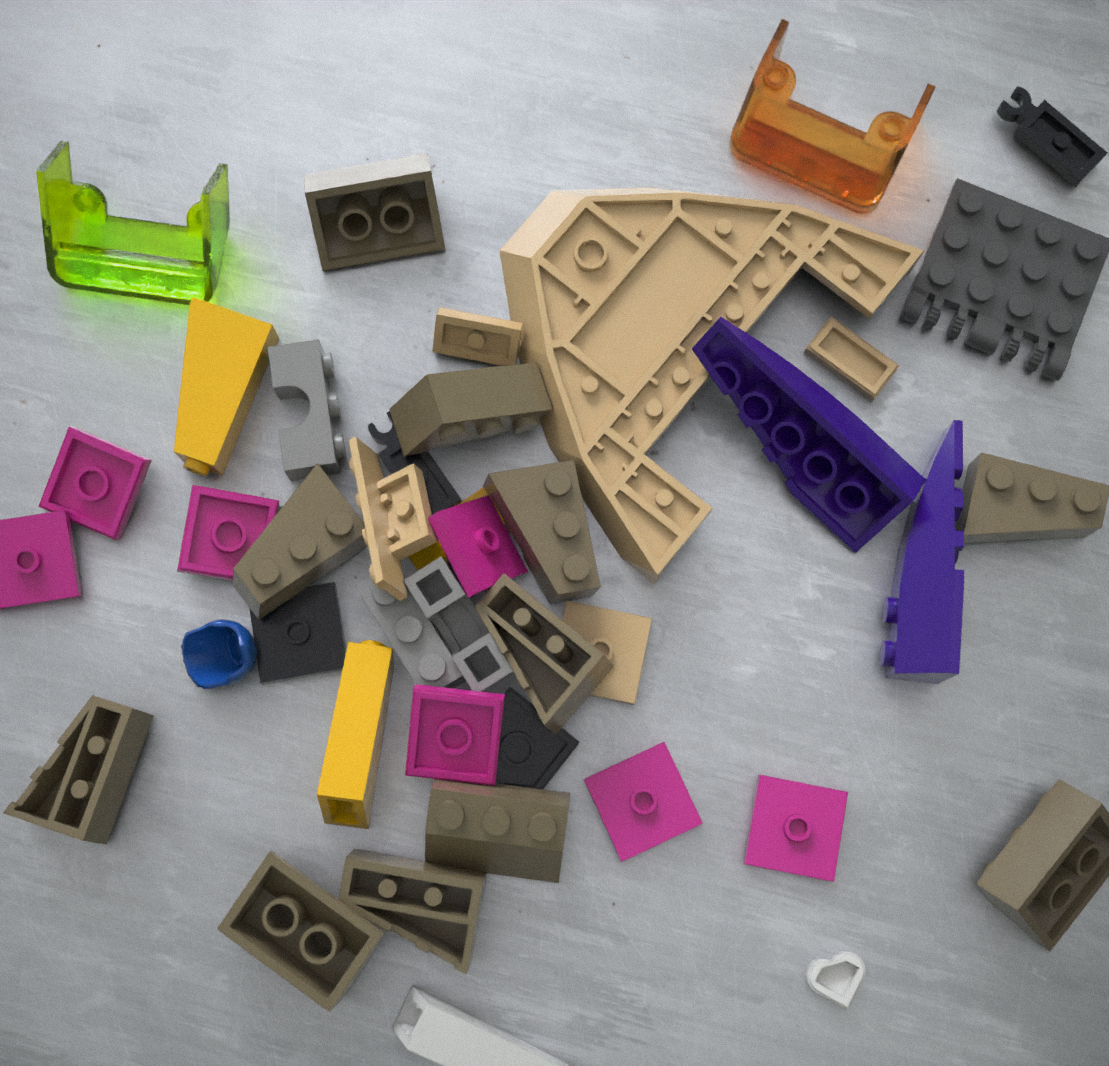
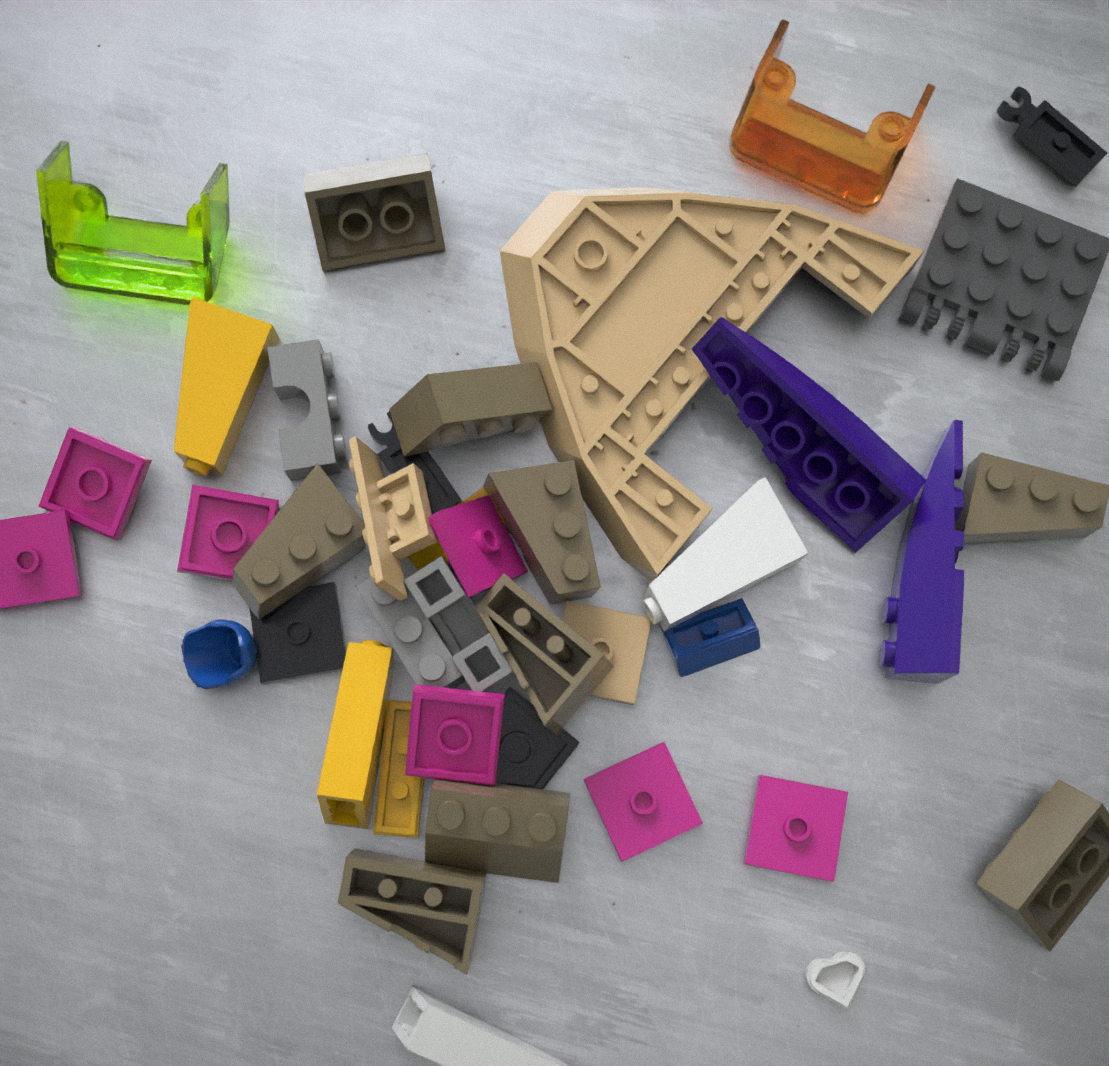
(87, 773): dark tan wedge -> none
(301, 931): dark tan slope -> none
(398, 795): none -> yellow tile
(477, 337): tan plate -> none
(712, 638): none -> blue slope
(731, 556): none -> white slope
(851, 359): tan tile -> none

